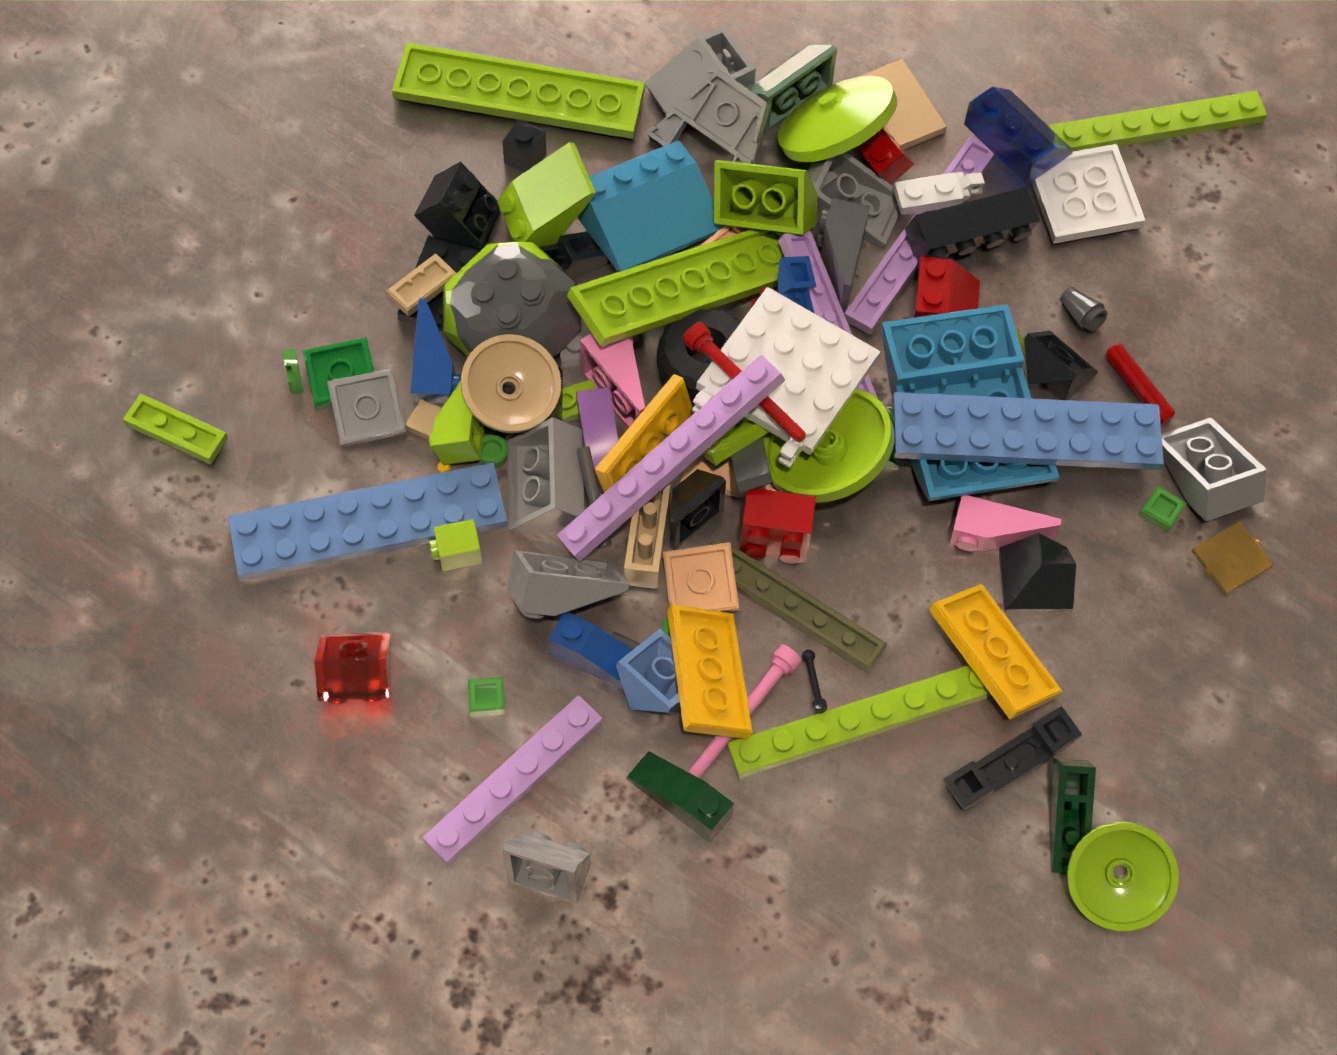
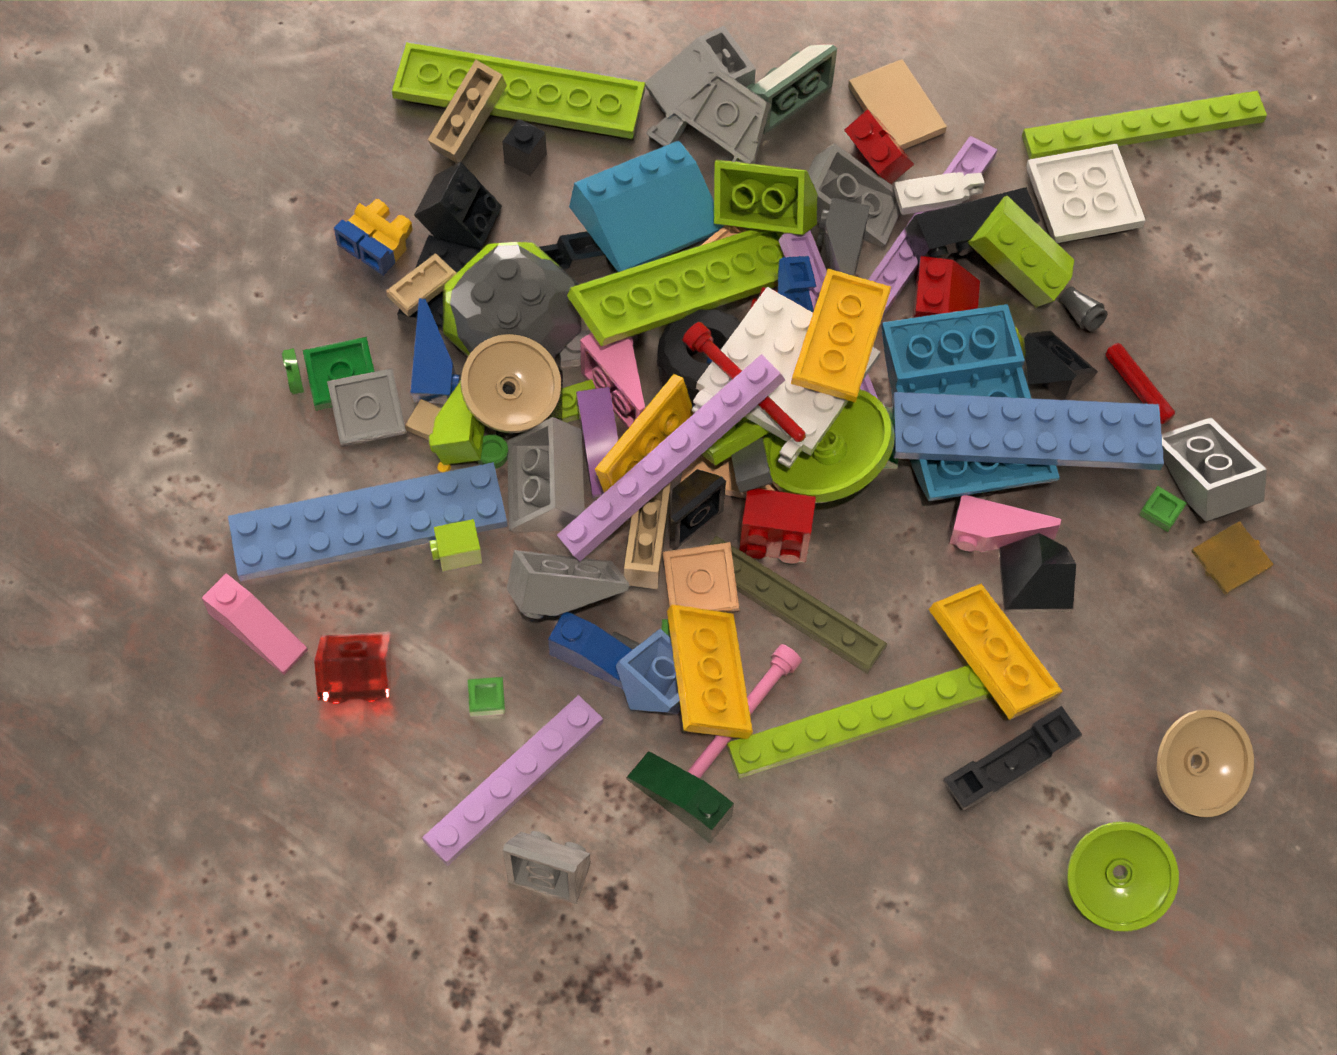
(175, 429): lime plate -> none
(253, 624): none -> bright pink slope
(372, 237): none -> hips
(467, 111): none -> tan brick
(547, 198): lime slope -> none
(590, 481): dark grey bar -> none
(819, 703): black hinge -> none
(837, 119): lime dish -> none
(841, 335): none -> yellow tile
(1015, 134): clear blue slope -> none
(1023, 253): none -> lime slope
(1070, 808): dark green slope -> none
(1220, 767): none -> tan dish

